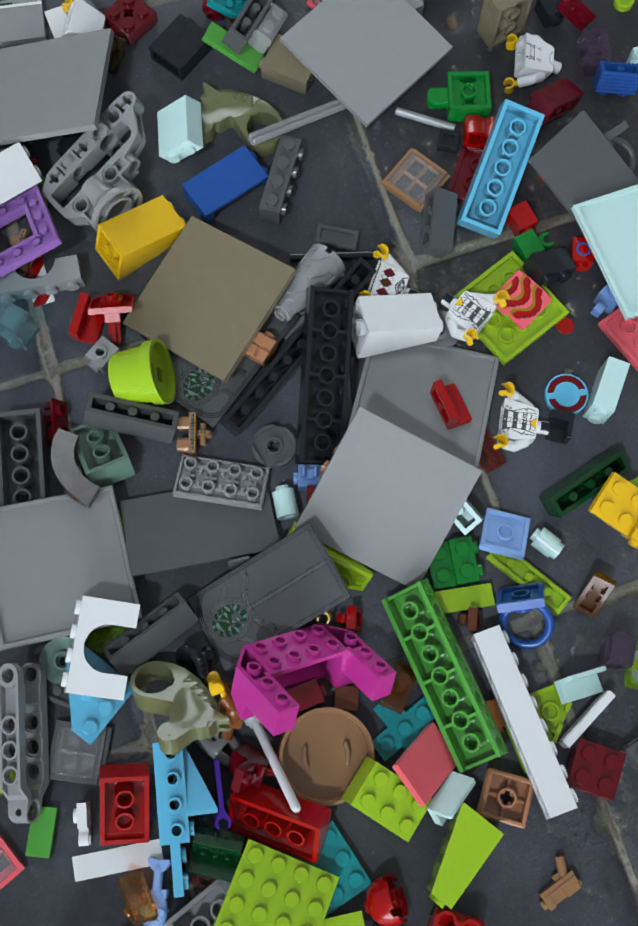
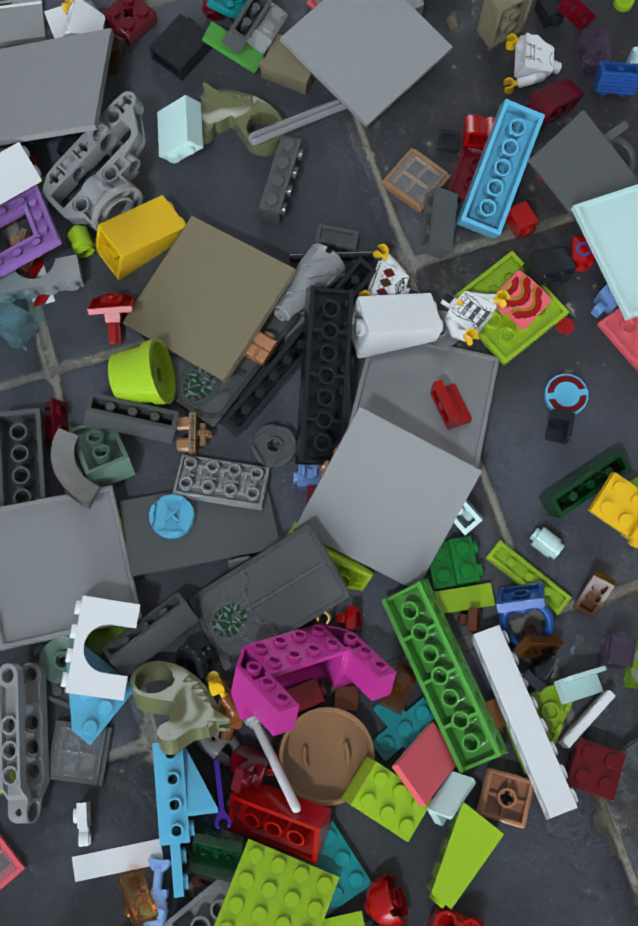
(42, 833): bright green tile -> none
(81, 241): none -> lime brick
(84, 326): red panel -> none
(99, 355): light grey brick -> none
(124, 803): red slope -> none
(171, 516): none -> medium azure tile
(224, 182): blue panel -> none
(285, 502): light aqua brick -> none
(425, 119): light grey bar -> none
(459, 88): green brick -> none
(501, 461): clear red tile -> none
(504, 533): light blue tile -> none
(517, 421): torso -> none
(529, 243): green brick -> none
(537, 645): none -> reddish brown tile
(540, 671): none -> black tile
(564, 886): medium nougat piece -> none
(606, 390): light aqua brick -> none

